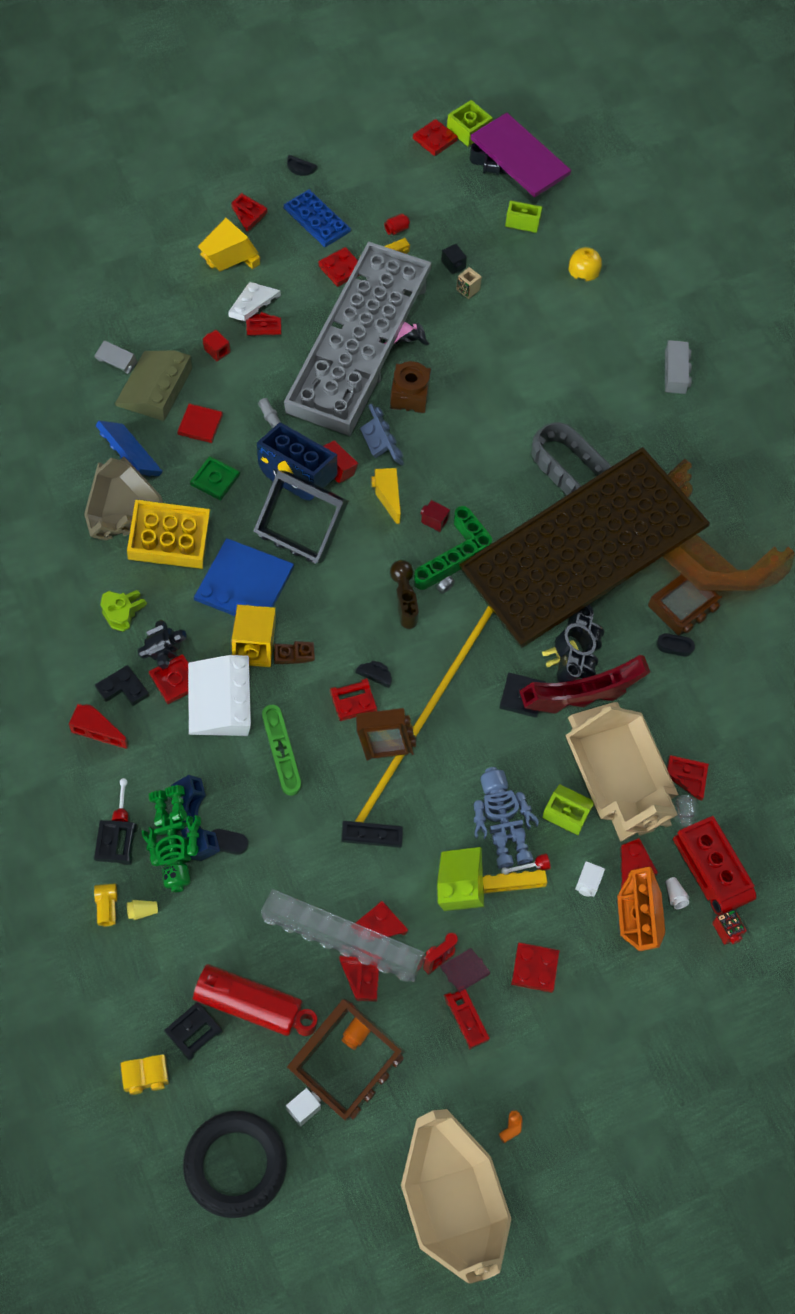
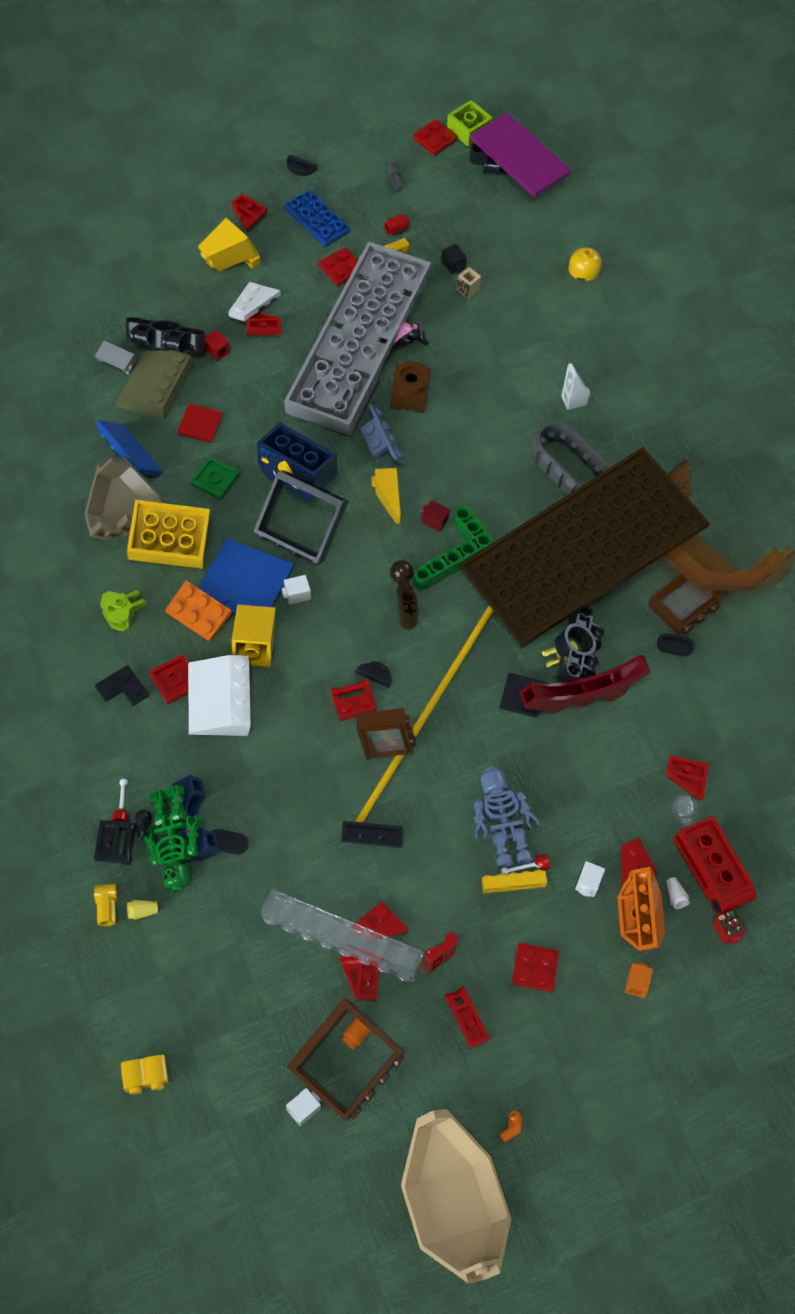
(92, 724): red slope -> none
(143, 819): none -> black bar
(162, 644): black piece -> none
(165, 334): none -> black piece
(188, 1025): black plate -> none
(198, 611): none -> orange plate
(253, 1002): red piece -> none
(263, 1193): black tyre -> none
(269, 413): light grey pin -> none
(286, 766): bright green piece -> none
(292, 654): reddish brown slope -> none
(296, 590): none -> white brick
(345, 463): red brick -> none
(394, 176): none -> dark grey axle
(445, 584): flat silver tile -> none
(460, 879): lime slope -> none
(465, 970): clear pink piece -> none
(523, 216): lime slope -> none
(568, 809): lime slope -> none
(574, 390): none -> white slope
(622, 769): tan panel -> none
(638, 979): none -> orange brick
(677, 367): light grey brick -> none

